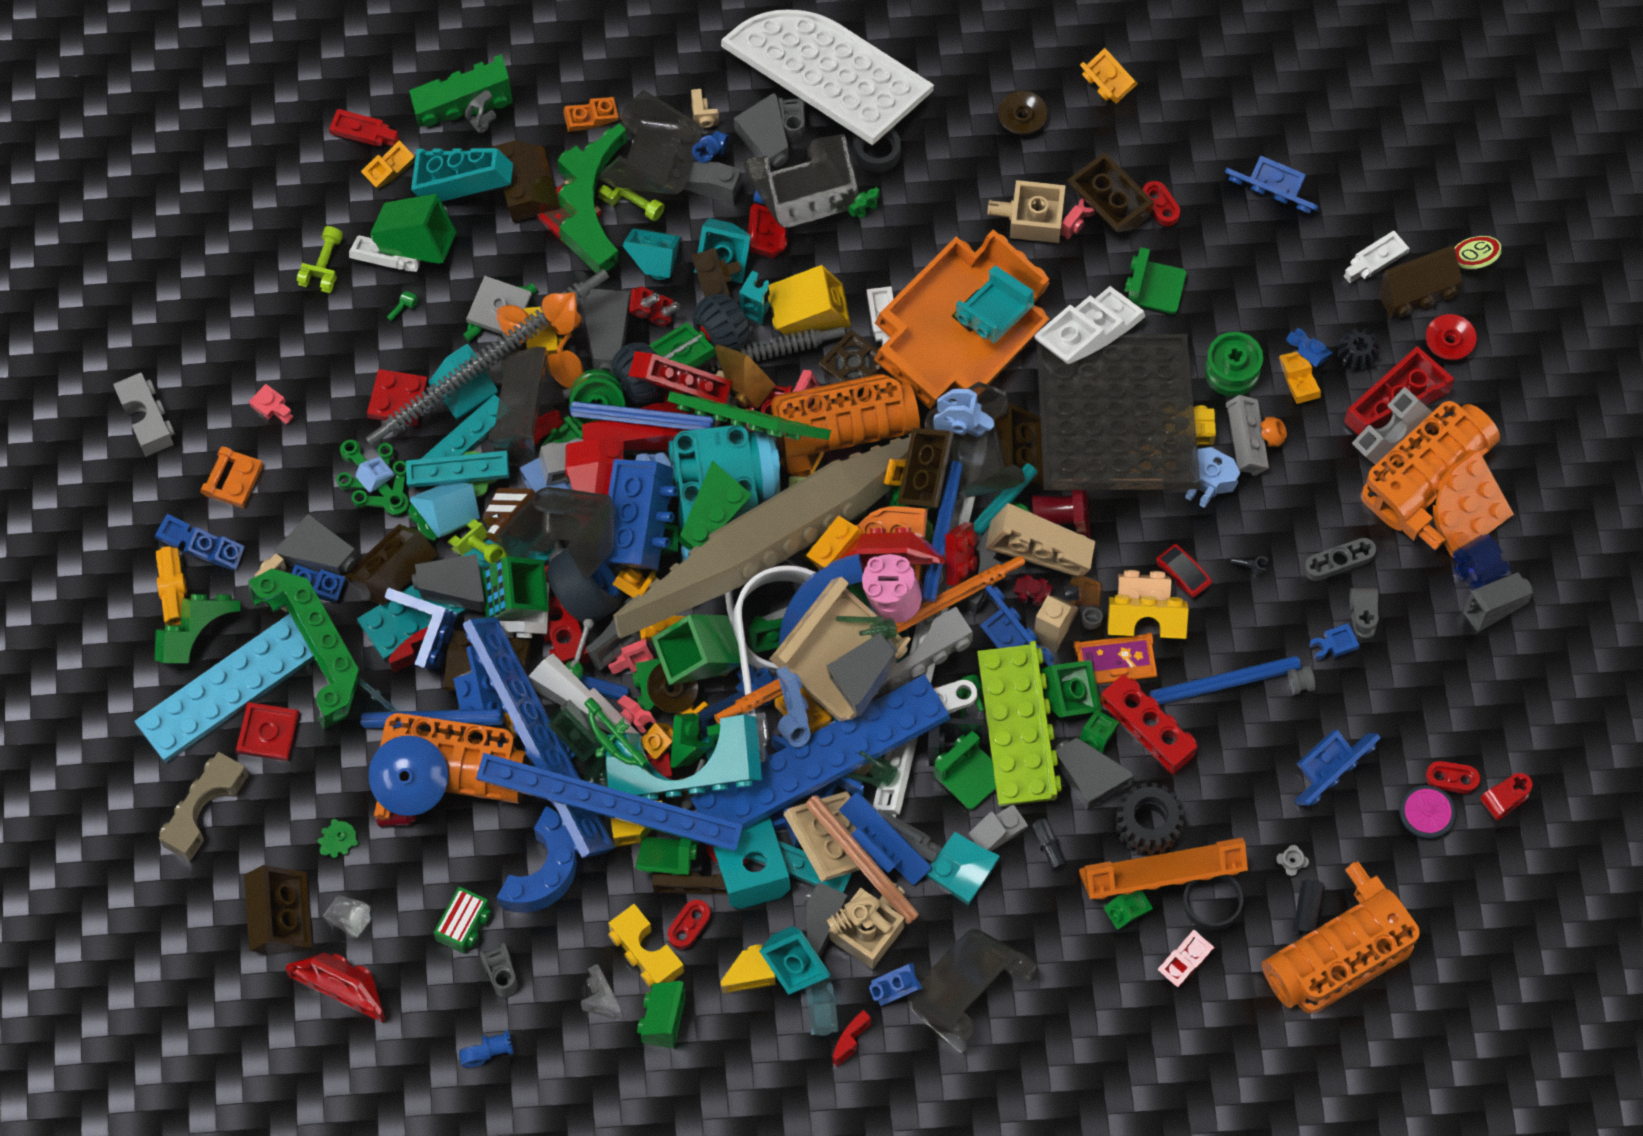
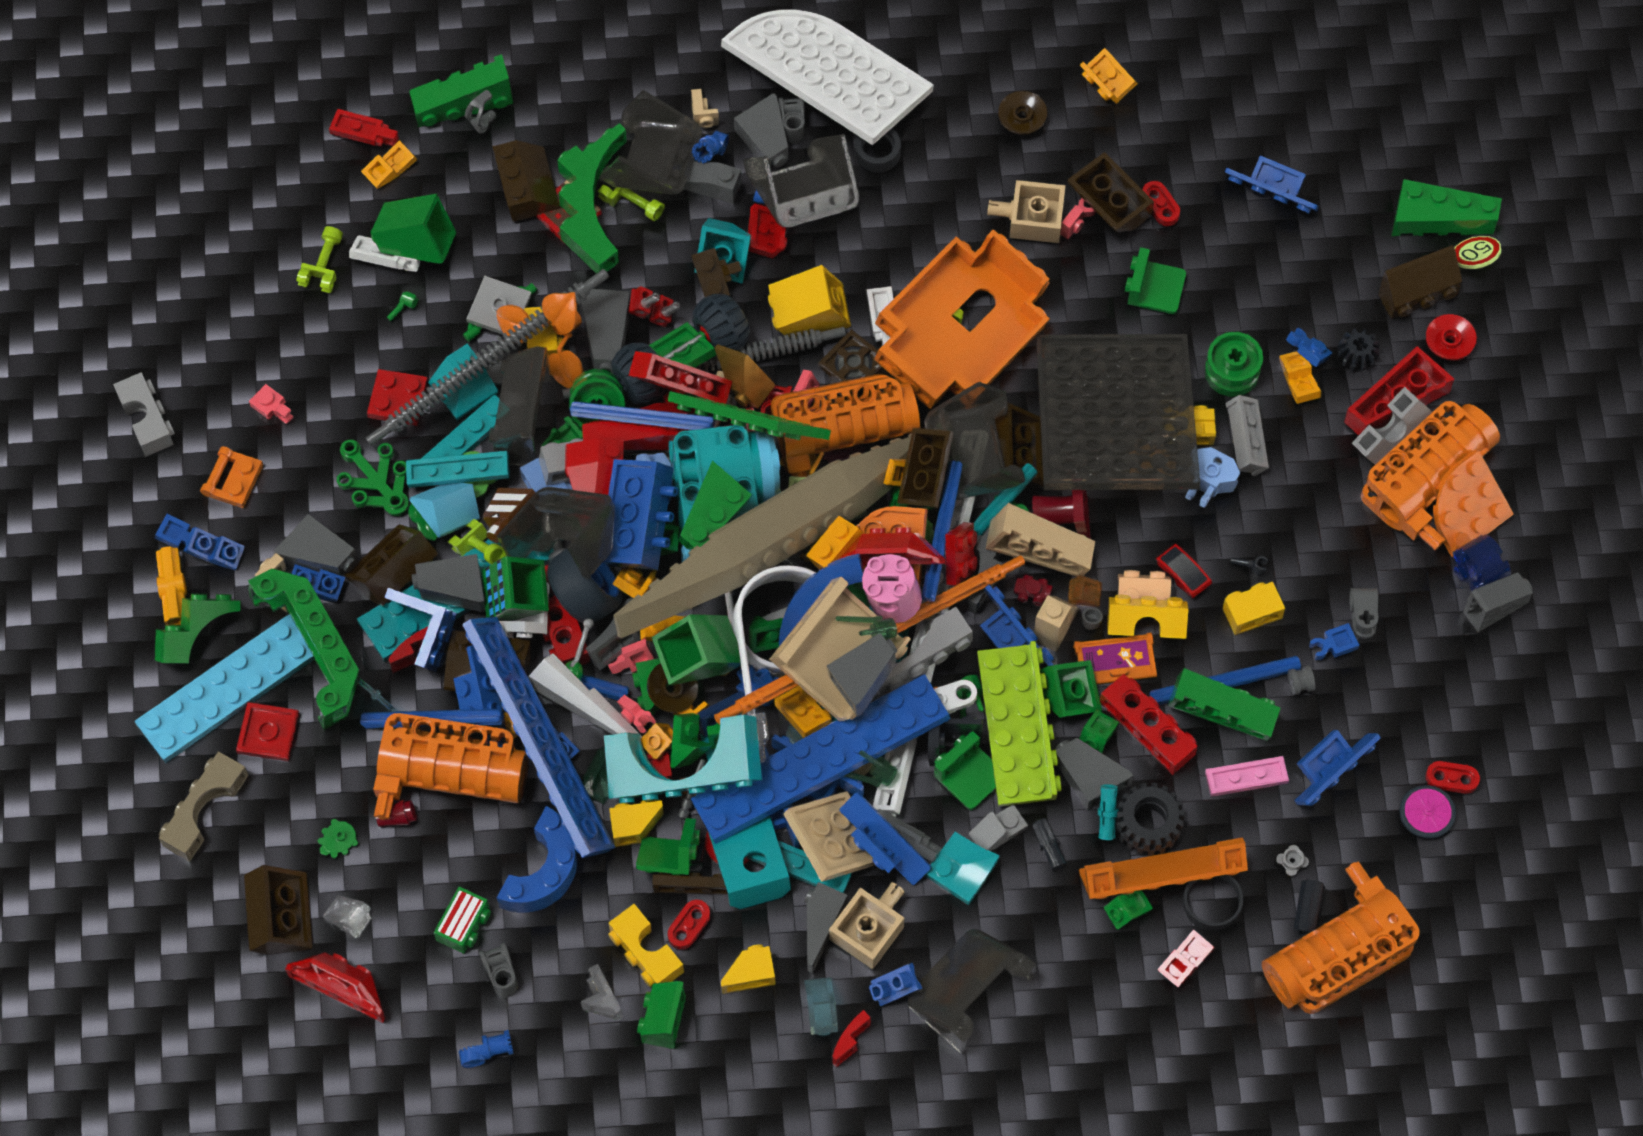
(373, 473): light blue slope -> none
(426, 769): blue dish -> none
(459, 172): teal wedge -> none
(546, 423): red plate -> none
(574, 730): clear green brick -> none
(592, 115): orange slope -> none
(607, 743): green piece -> none
(609, 802): blue plate -> none
(653, 252): teal slope -> none
(753, 299): teal hinge -> none
(793, 960): teal slope -> none
(794, 724): medium blue plate -> none
(859, 911): tan piece -> none
(861, 859): nougat axle -> none
(864, 200): green piece -> none
(961, 415): light blue hinge -> none
(996, 305): teal panel -> none
(1072, 592): black hand -> none
(1089, 325): white slope -> none
(1108, 811): none -> teal pin
(1224, 705): none -> green wedge
(1246, 776): none -> bright pink tile
(1253, 607): none -> yellow brick
(1273, 431): orange plate -> none
(1359, 559): dark grey beam -> none
(1376, 257): white hinge -> none
(1444, 211): none -> green wedge
(1504, 798): red piece -> none

